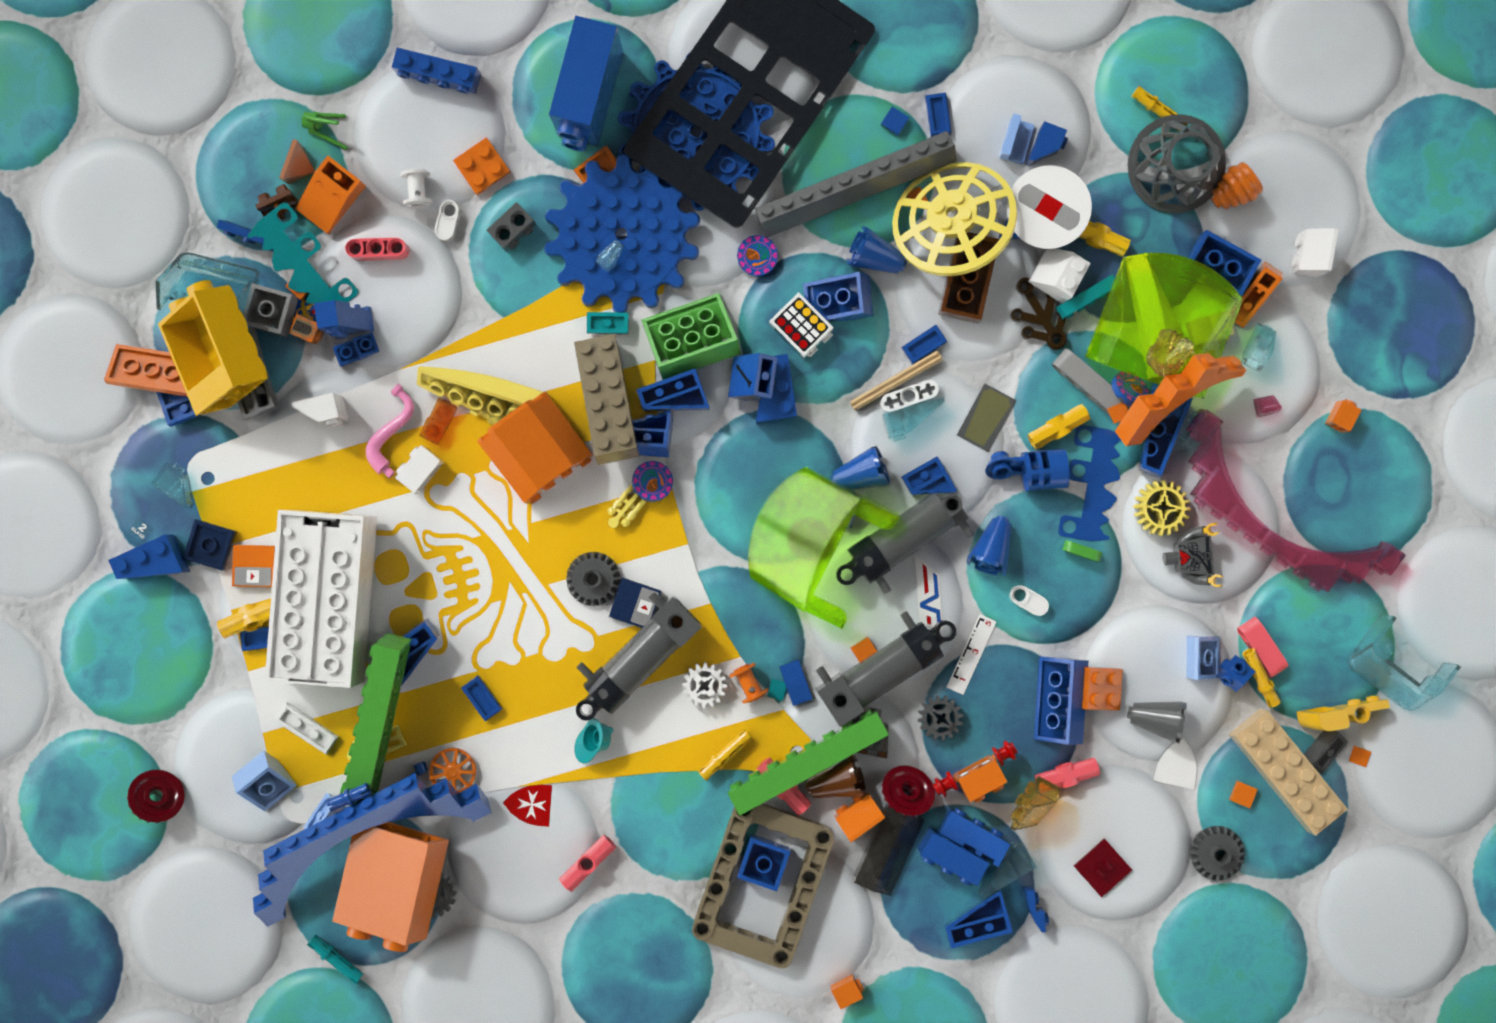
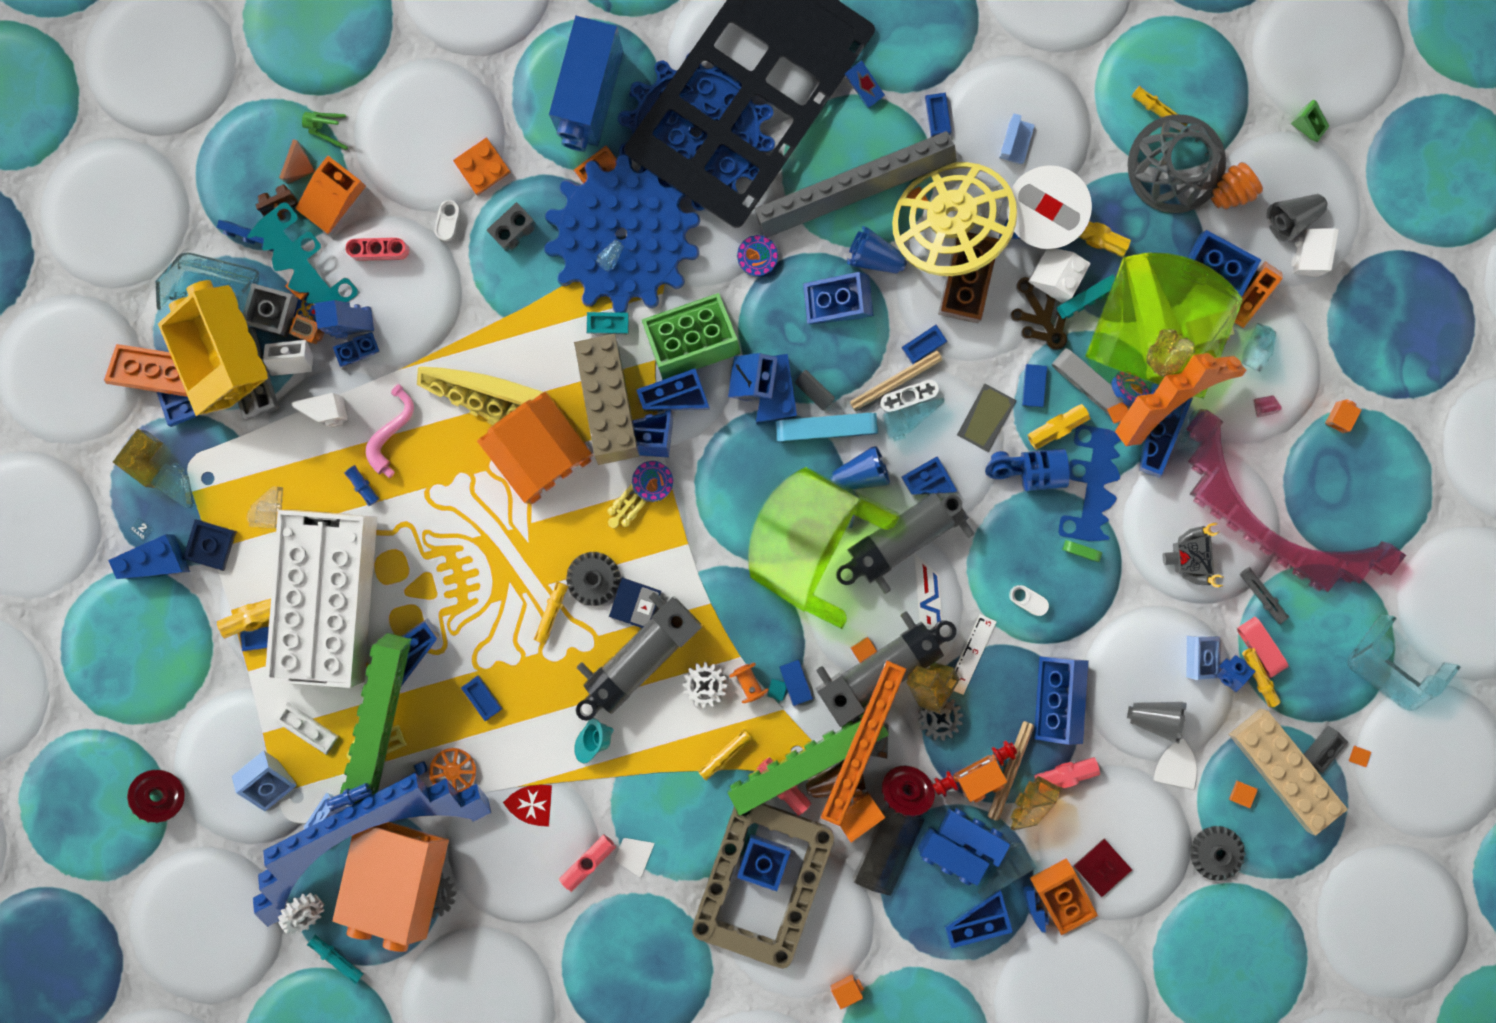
(137, 455): none -> clear yellow brick
(252, 565): orange tile -> none
(265, 509): none -> clear slope
(288, 357): none -> white brick
(301, 913): none -> white gear
(361, 485): none -> blue pin
(415, 182): white hose -> none
(418, 469): white brick -> none
(436, 70): blue brick -> none
(438, 421): clear orange slope -> none
(552, 608): none -> yellow pin
(634, 855): none -> white sticker
(802, 326): panel -> none
(814, 390): none -> dark grey slope
(826, 427): none -> medium azure beam
(863, 743): none -> orange tile
(864, 84): none -> blue tile
(894, 121): blue tile -> none
(932, 685): none -> clear yellow brick
(993, 547): blue cone -> none
(1011, 771): none -> tan axle
(1034, 385): none -> blue tile
(1047, 143): blue slope -> none
(1064, 896): none -> orange slope
(1102, 688): orange plate -> none
(1161, 515): light yellow gear -> none
(1279, 615): none -> dark grey pin
(1294, 215): none -> dark grey cone
(1311, 121): none -> bright green slope
(1339, 716): yellow plate -> none

